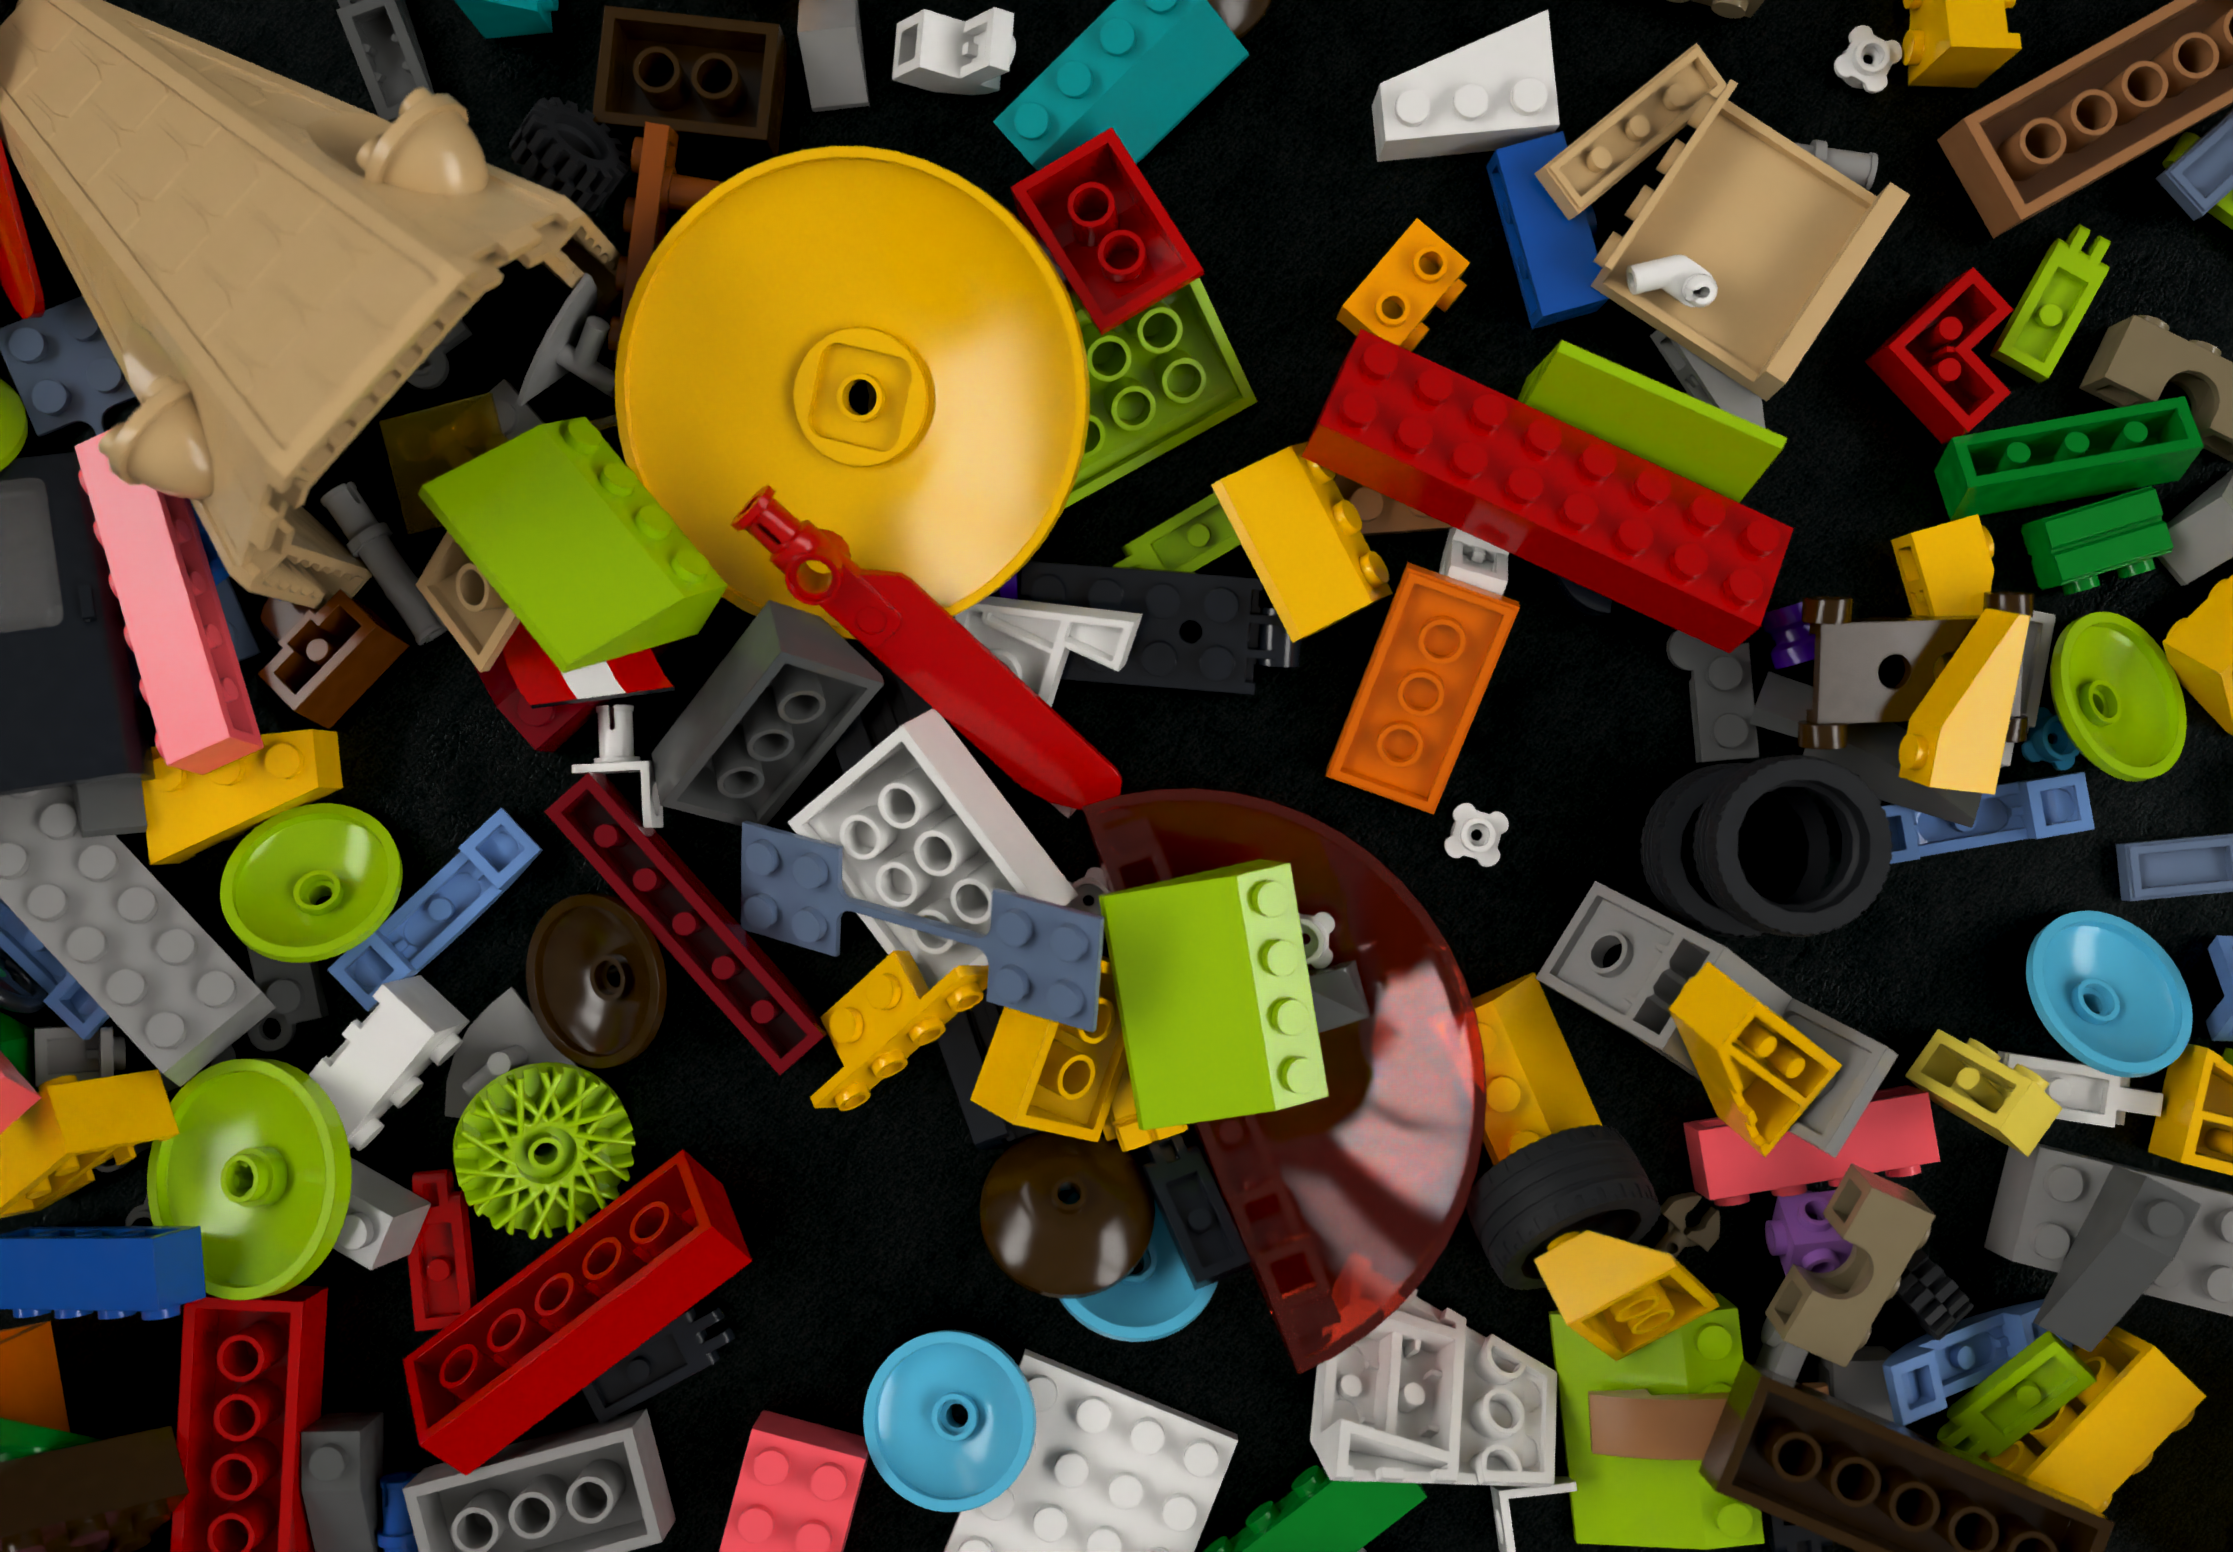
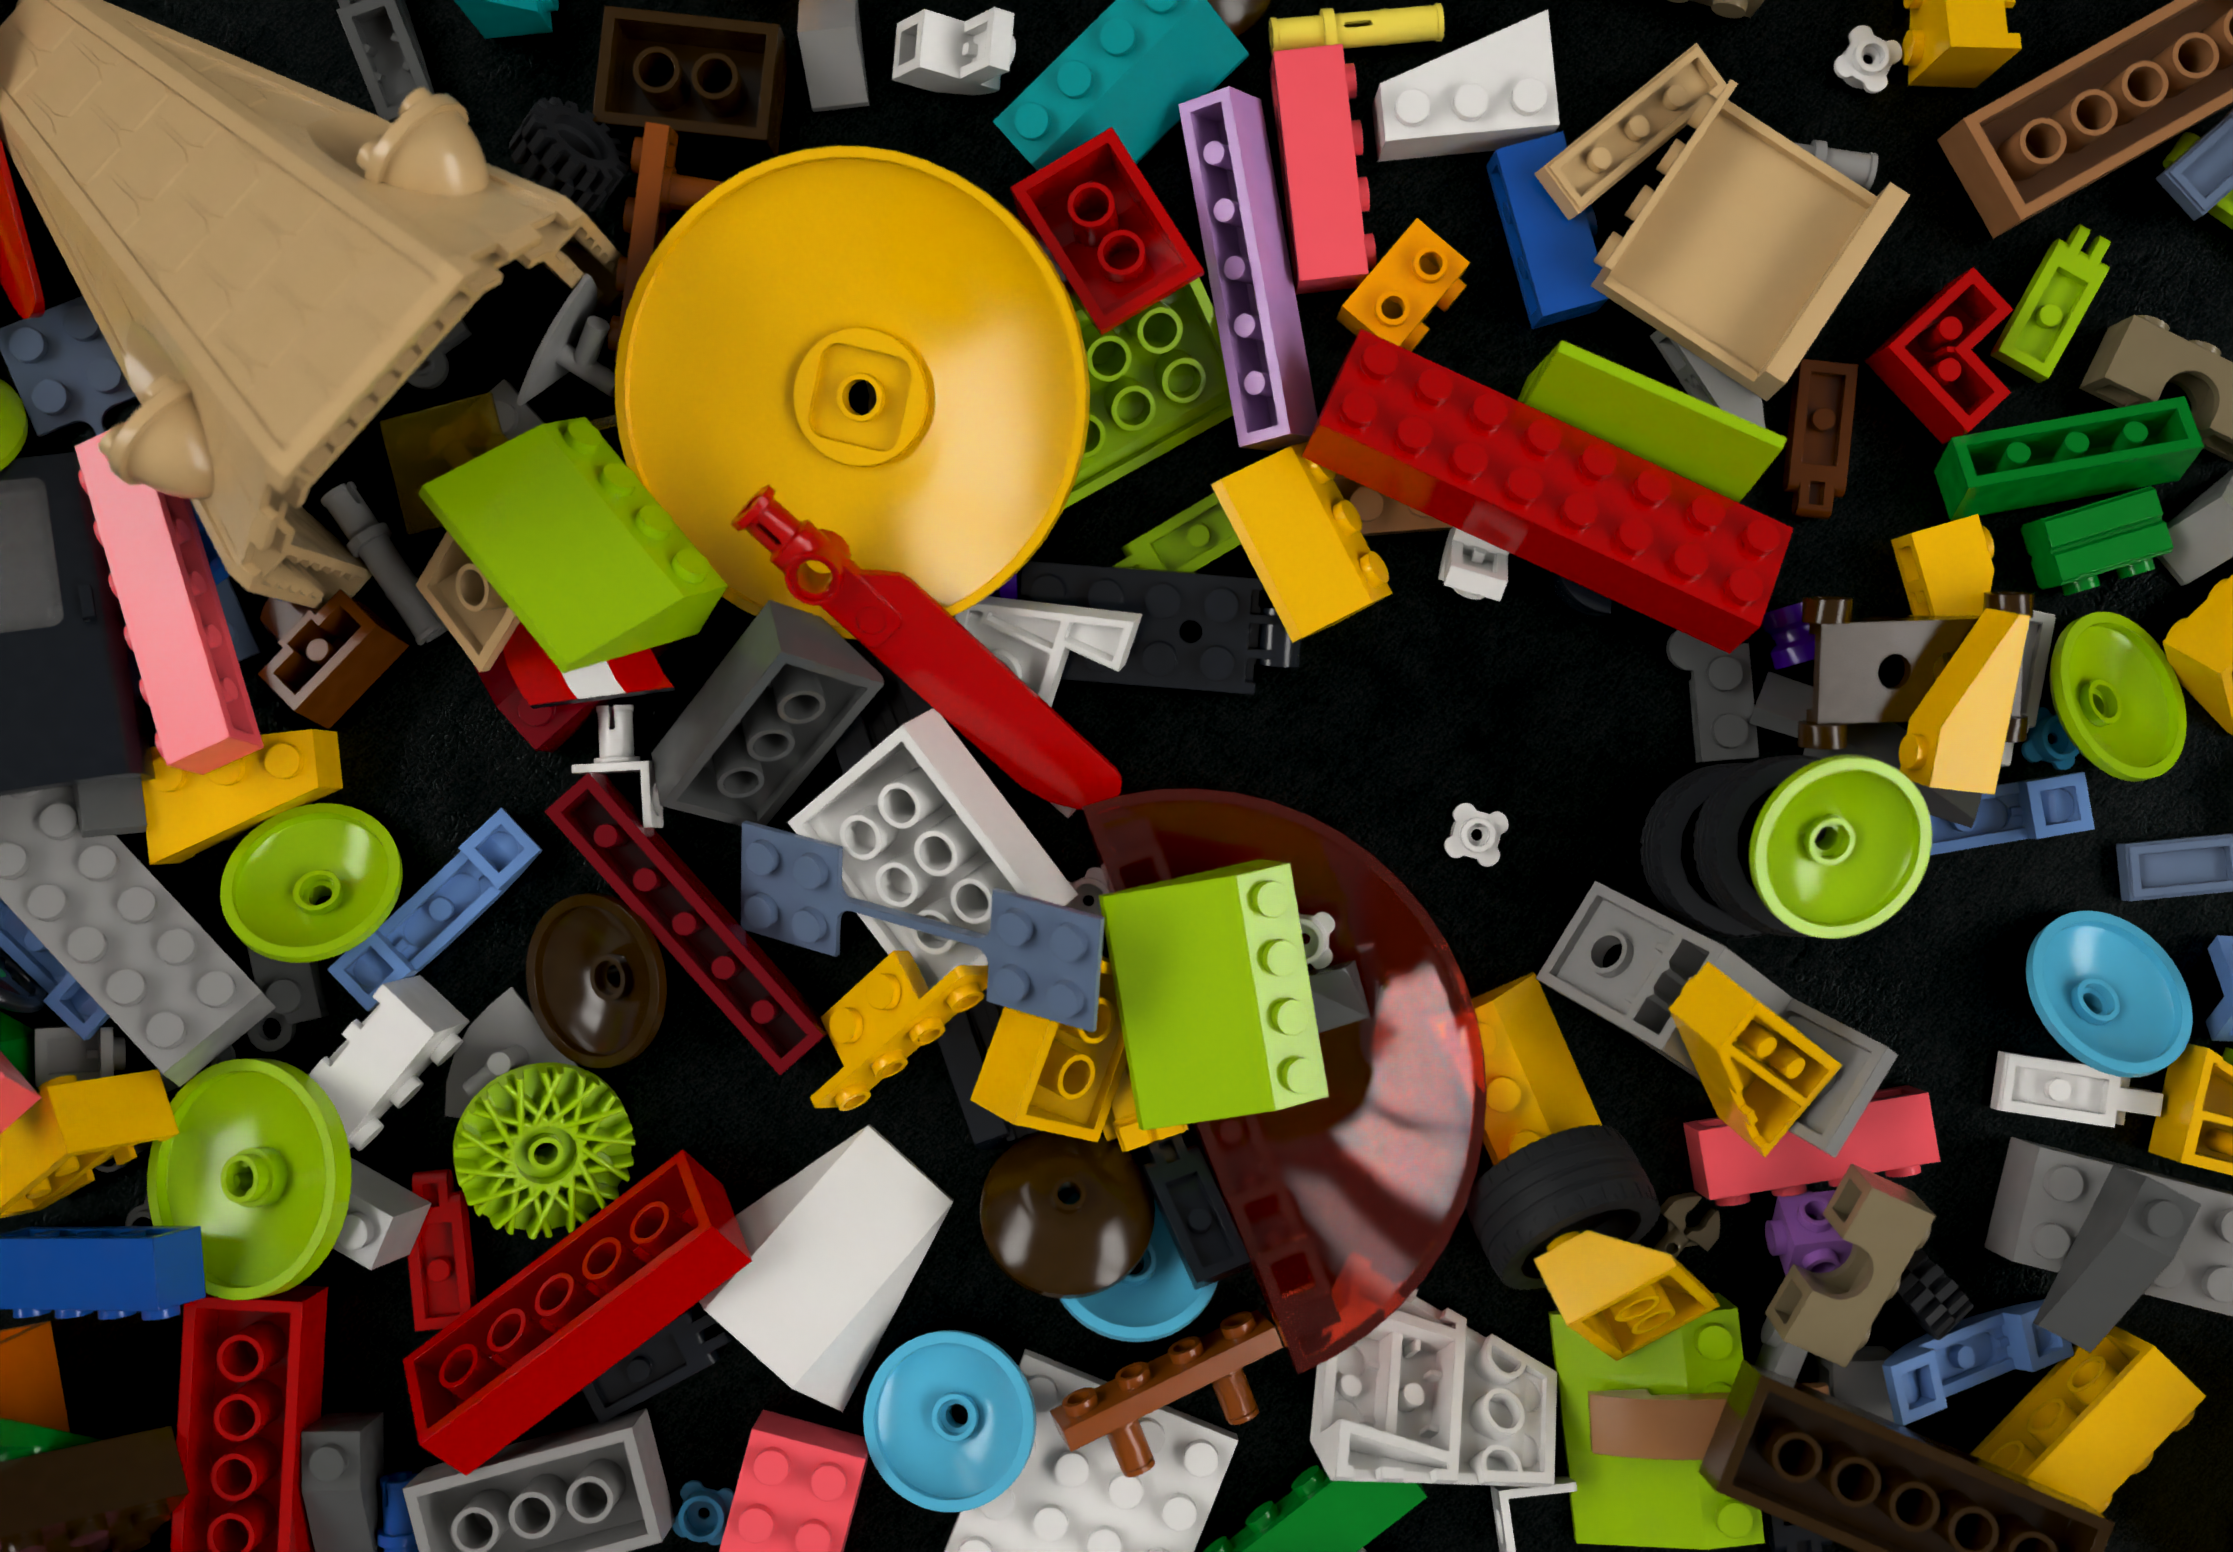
(689, 1521): none -> dark azure plate
(830, 1264): none -> white wedge
(1145, 1387): none -> dark orange plate
(1249, 269): none -> lavender brick
(1320, 168): none -> coral brick
(1359, 28): none -> light yellow pin
(1422, 688): orange tile -> none
(1677, 277): white arm -> none
(1819, 435): none -> reddish brown hinge
(1864, 864): none -> lime dish
(1984, 1091): light yellow brick -> none
(2016, 1398): lime hinge -> none

